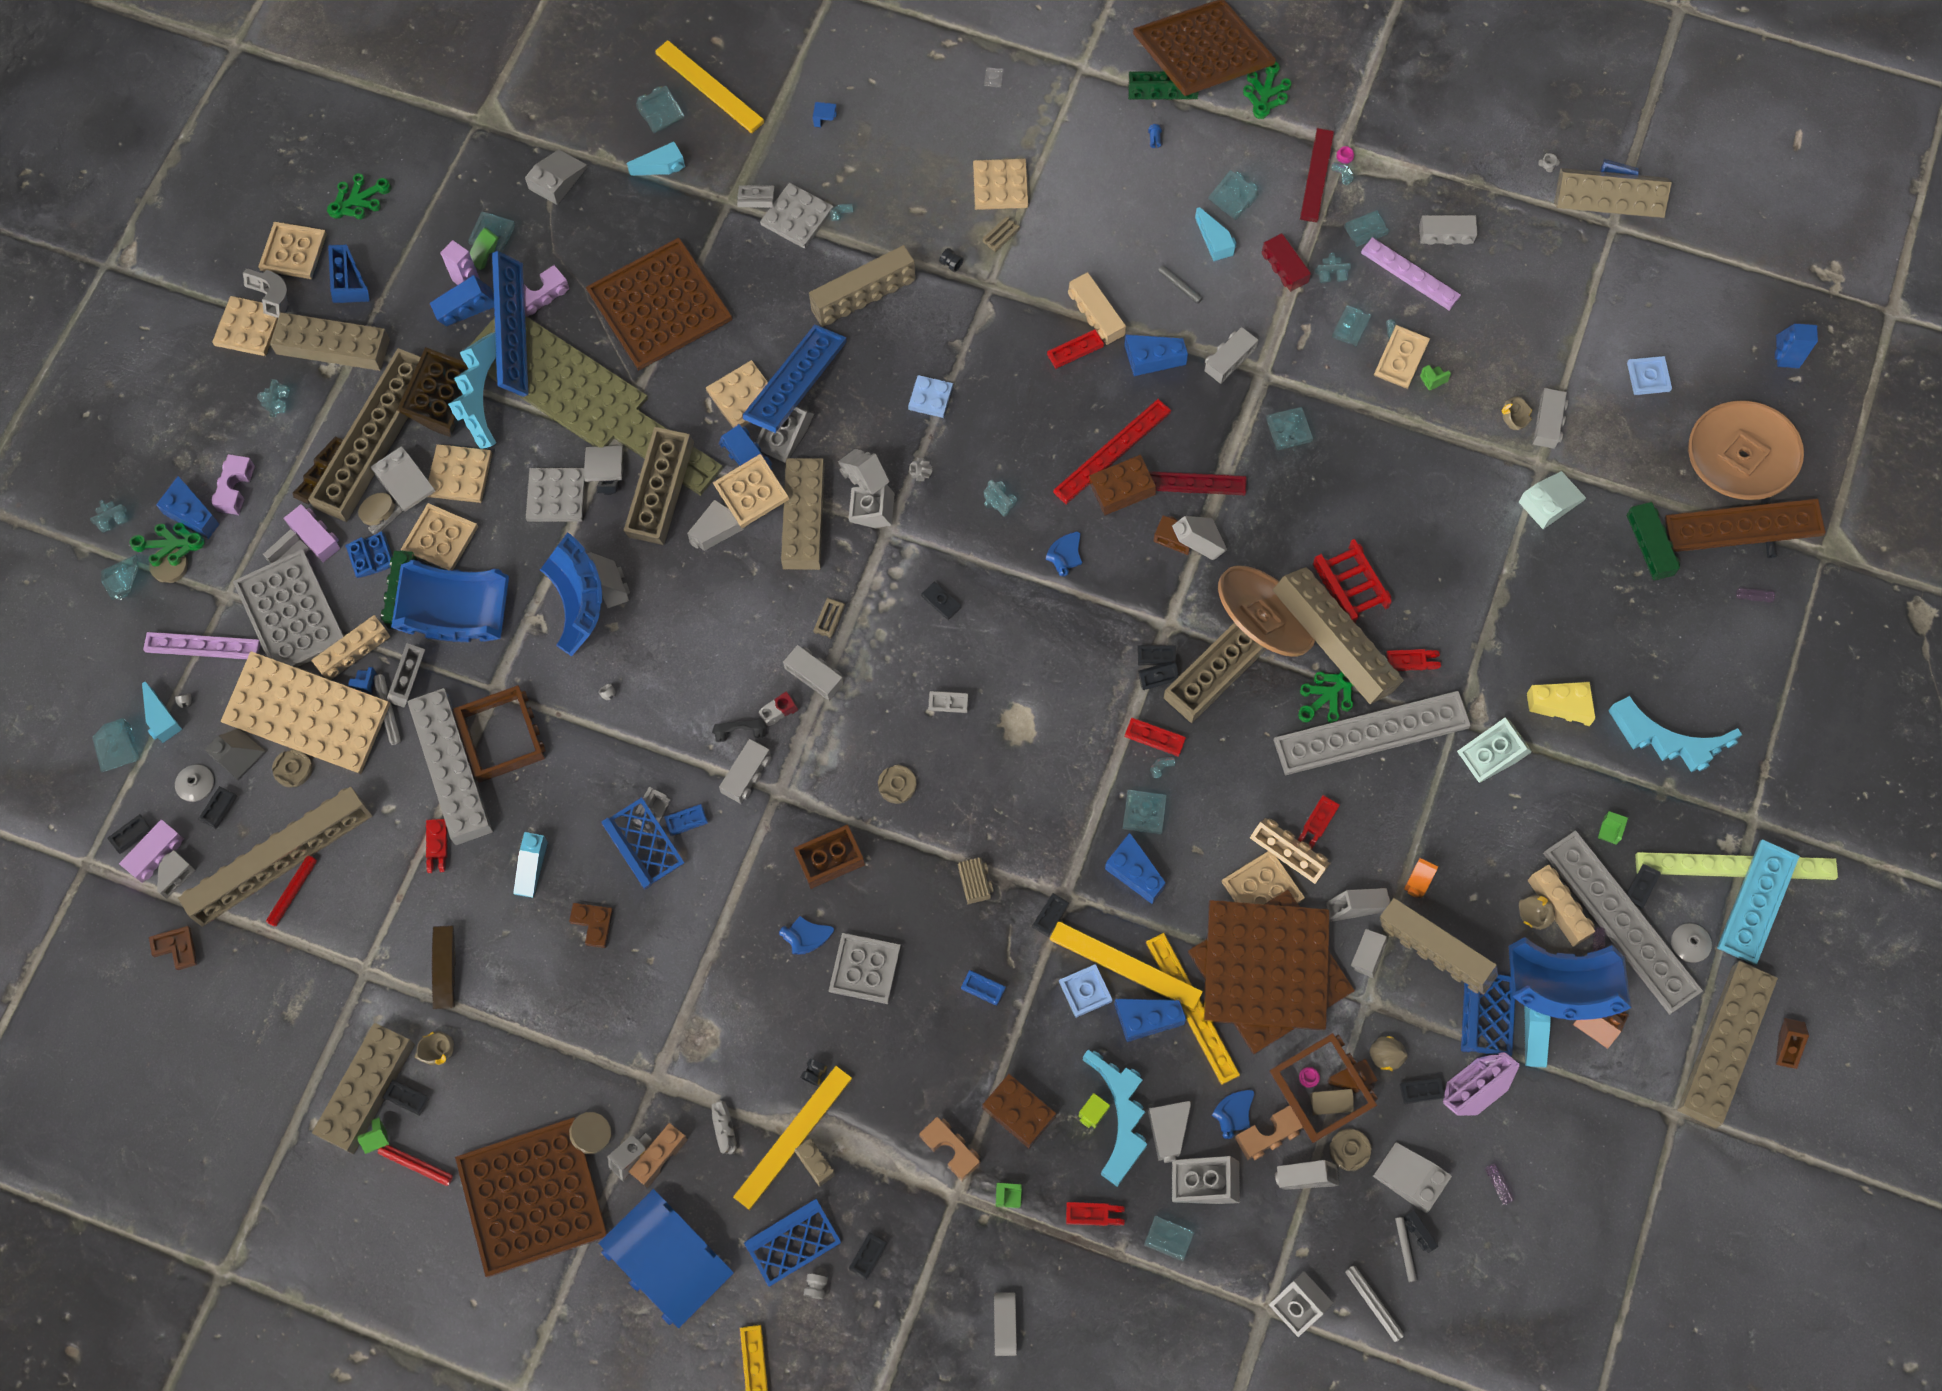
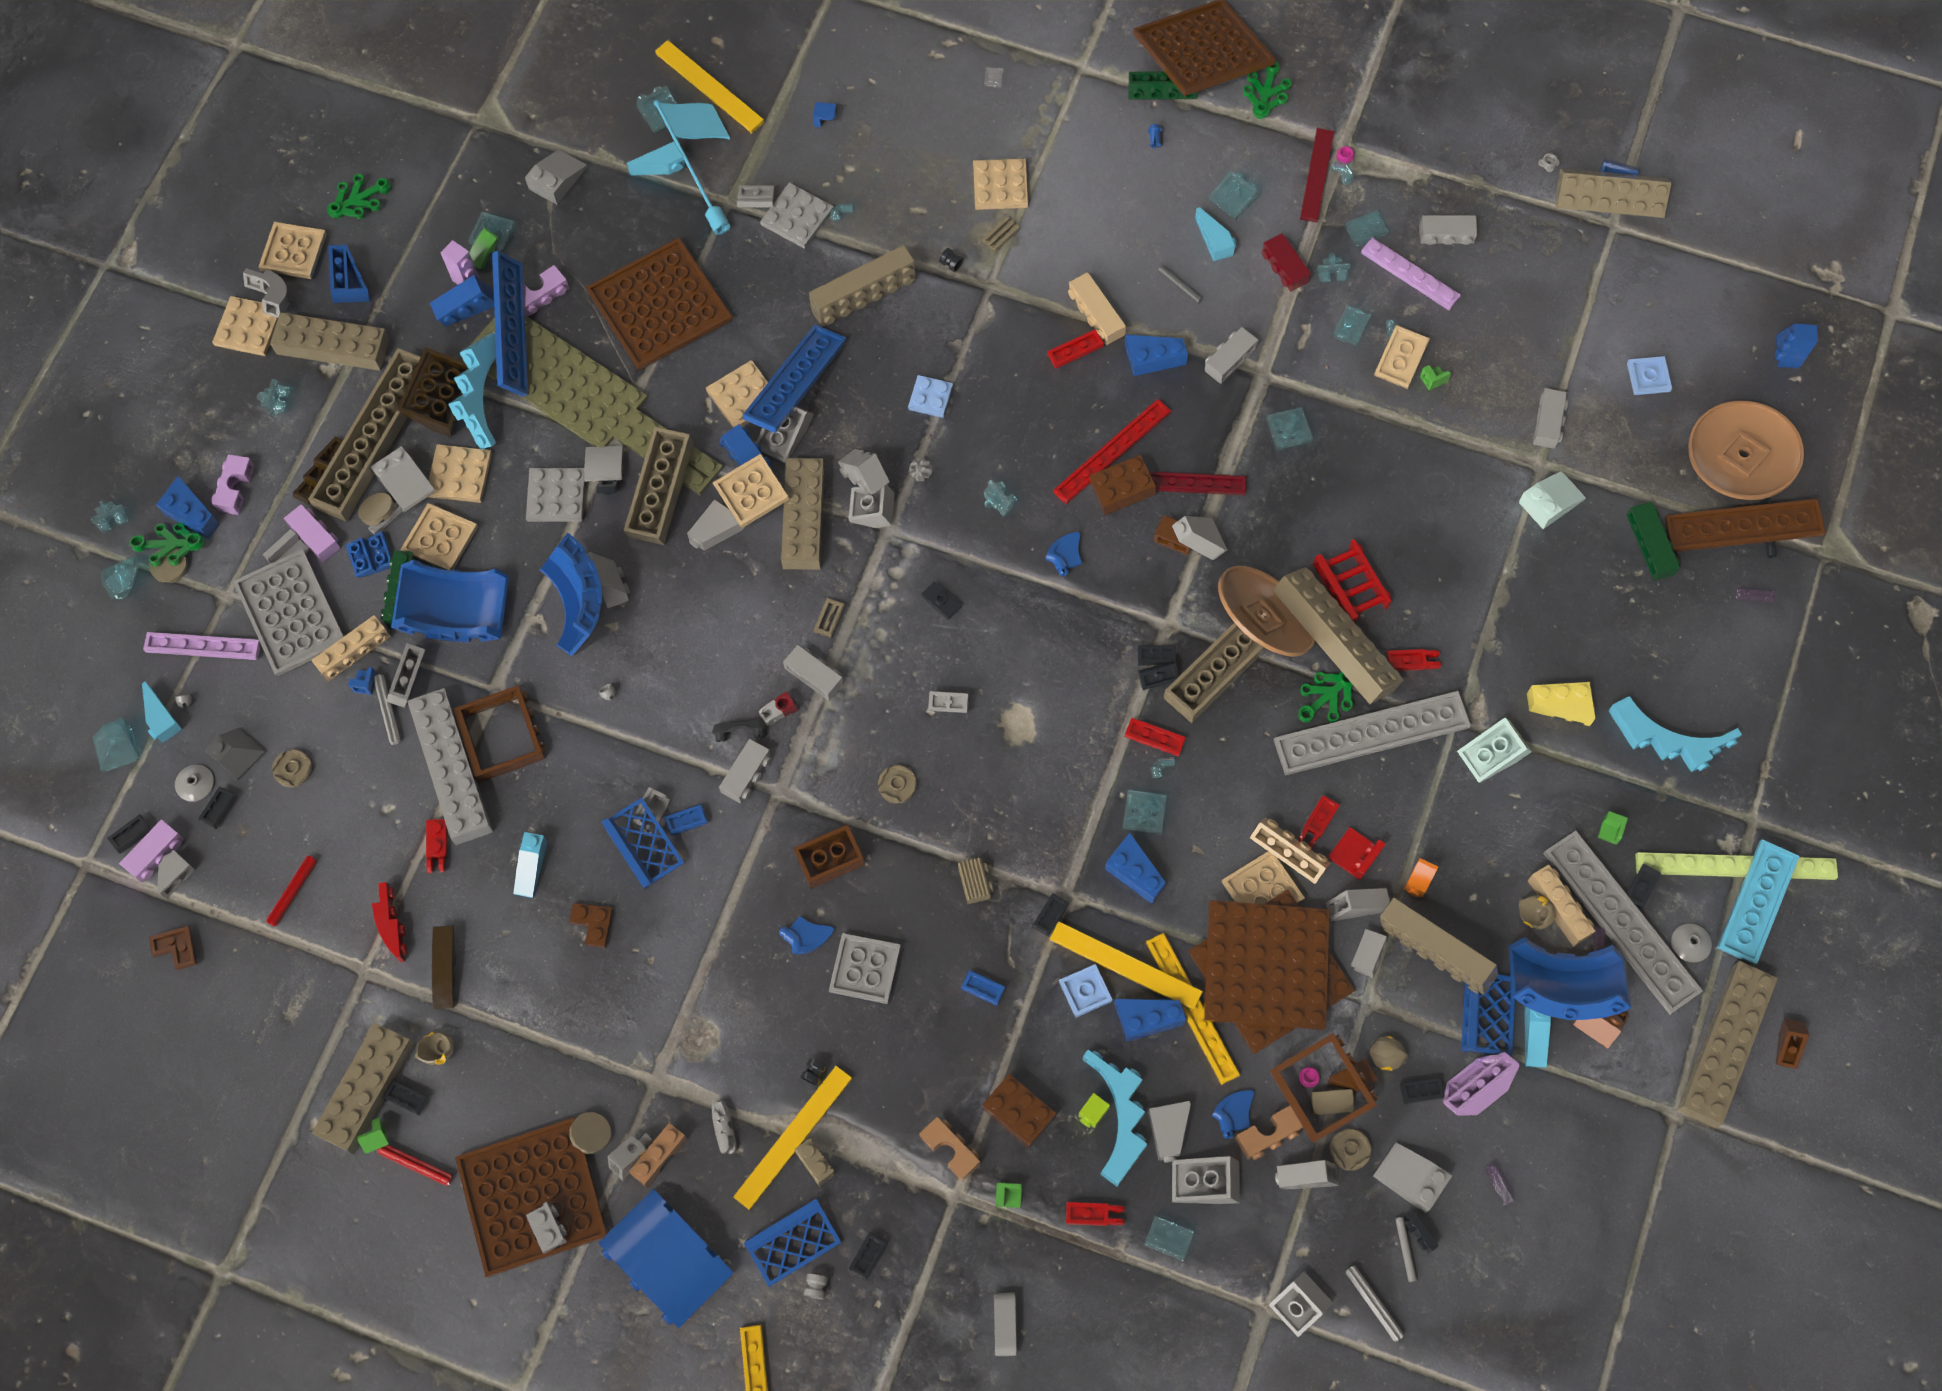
(274, 857): dark tan brick -> none
(305, 712): tan plate -> none
(390, 929): none -> red slope
(546, 1227): none -> light grey bracket
(696, 122): none -> medium azure flag
(1355, 853): none -> red bracket
(1516, 413): dark tan hair -> none

